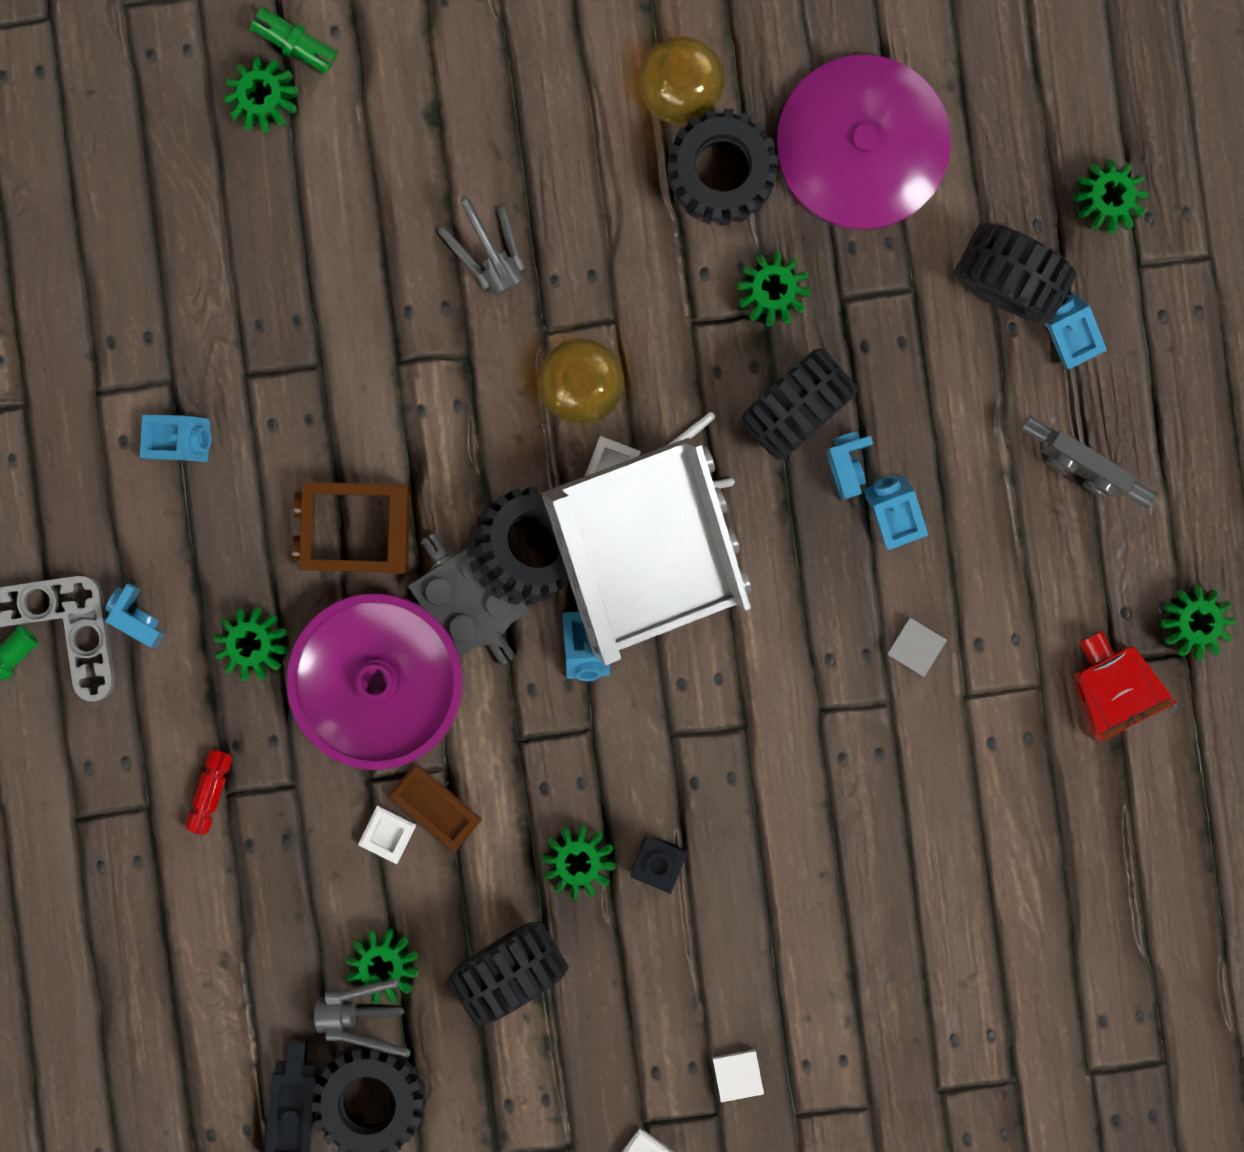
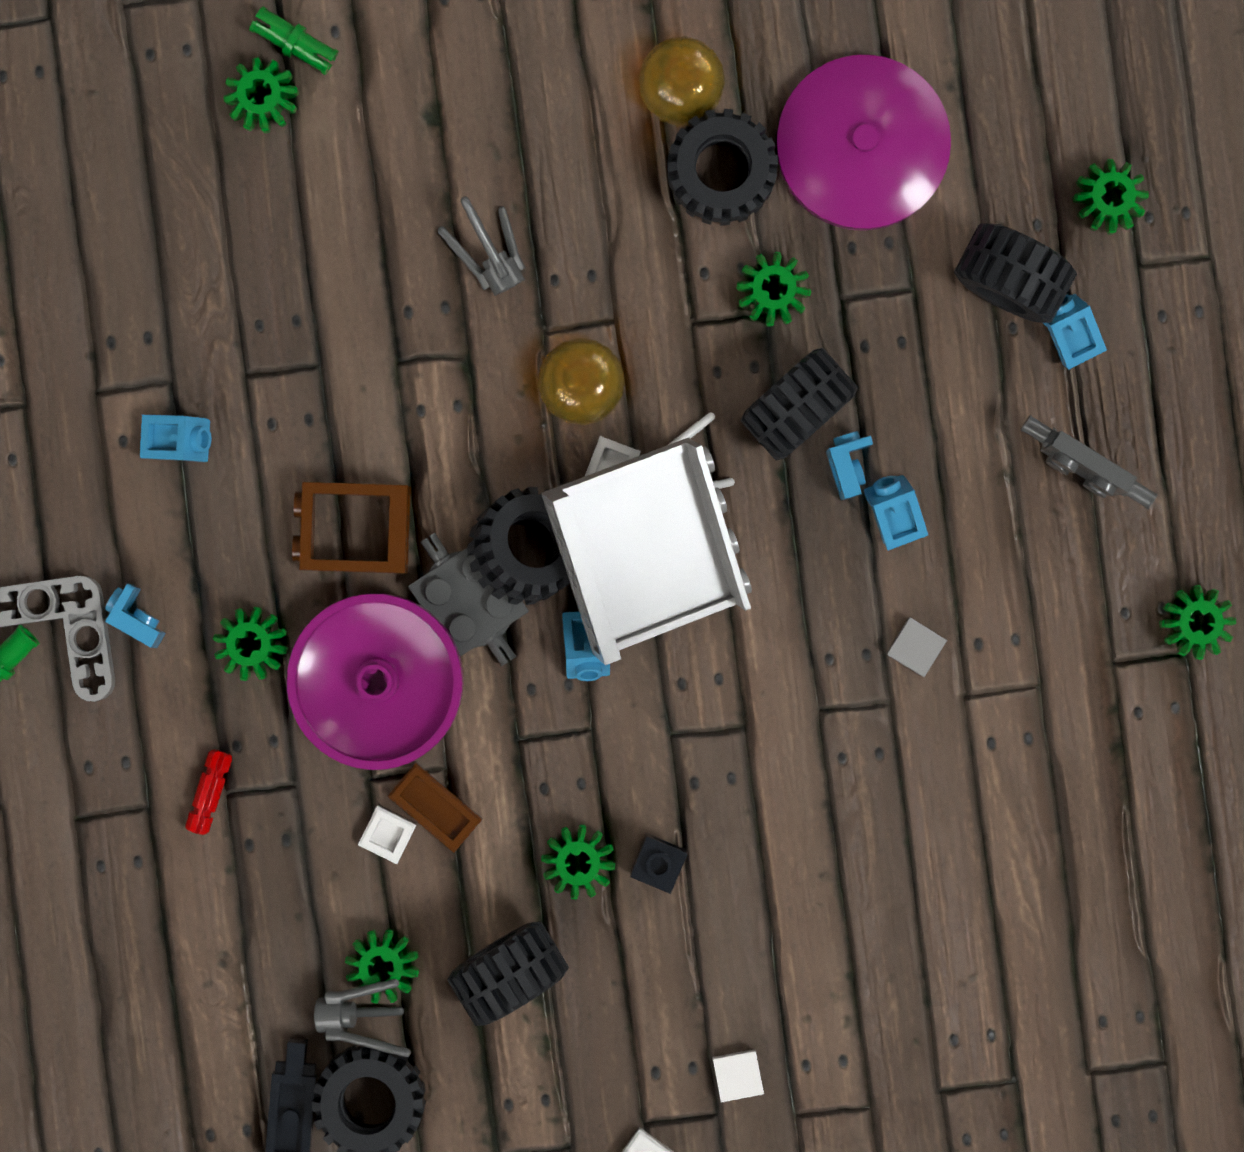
(1117, 687): red torso -> none

